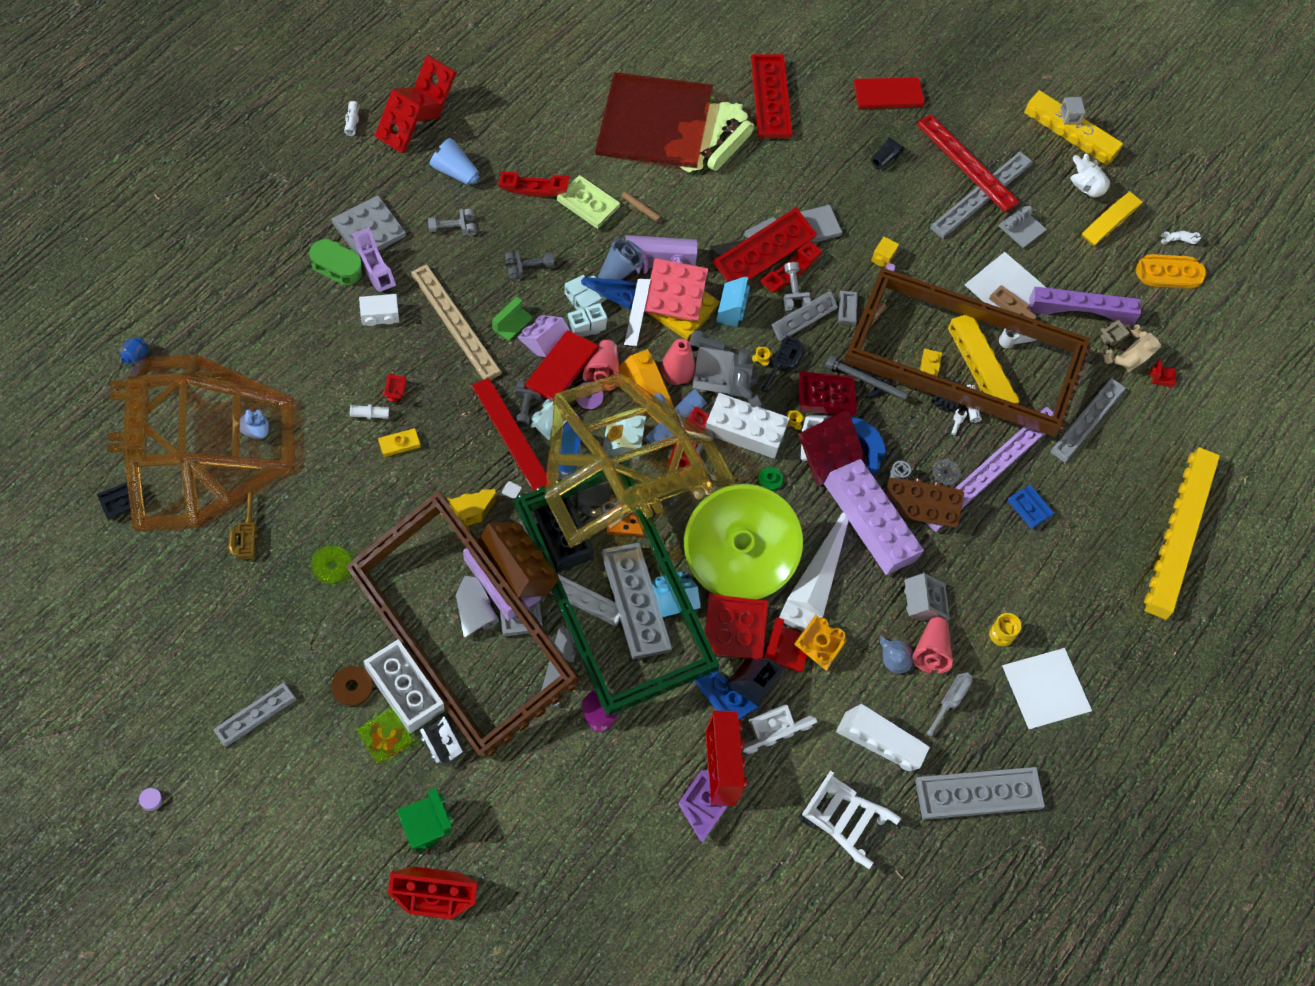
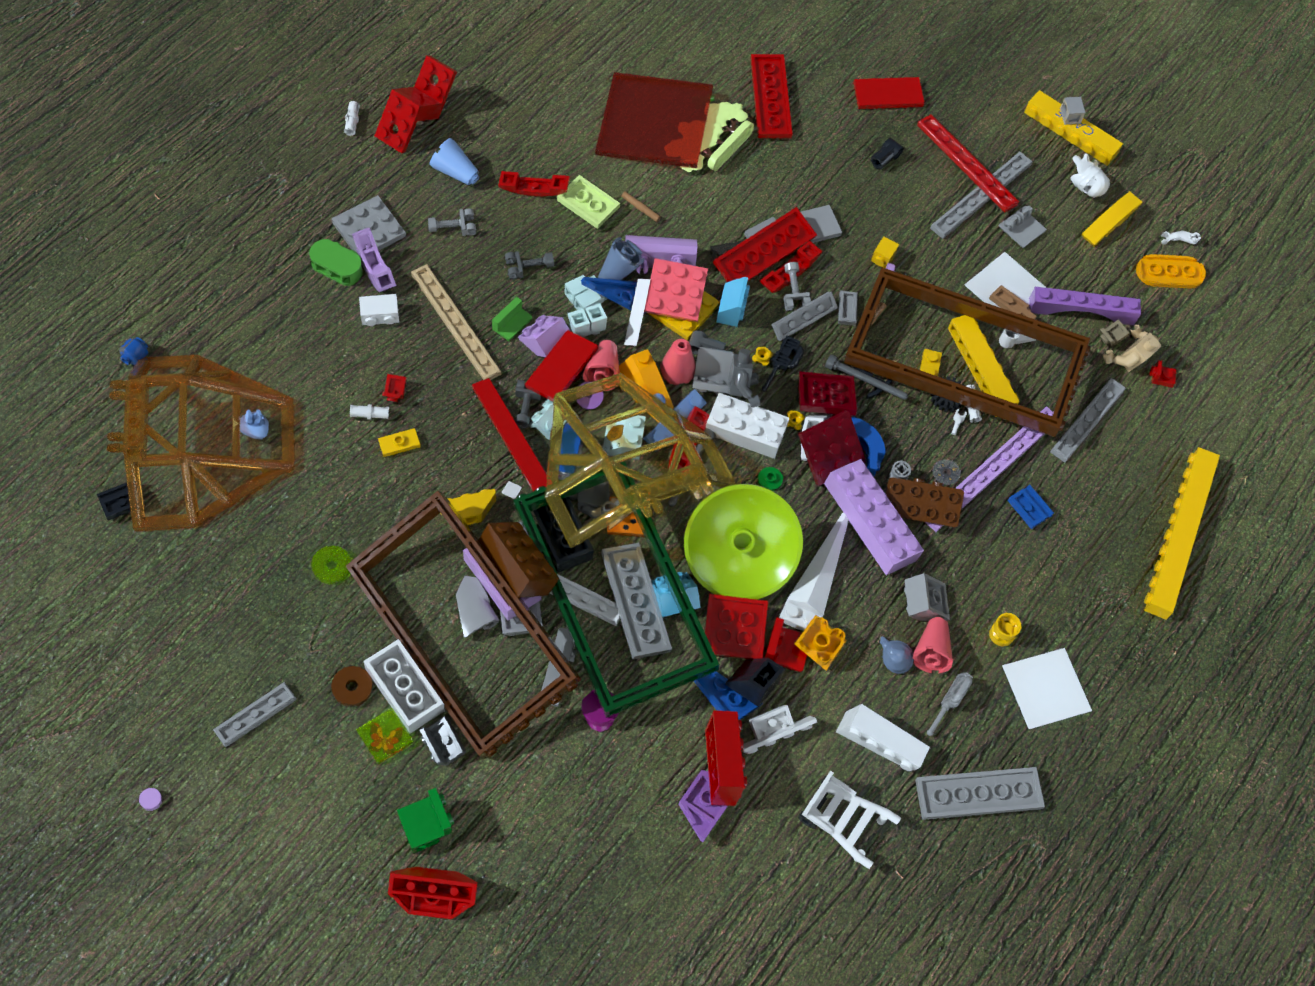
(247, 531): pearl gold piece -> none

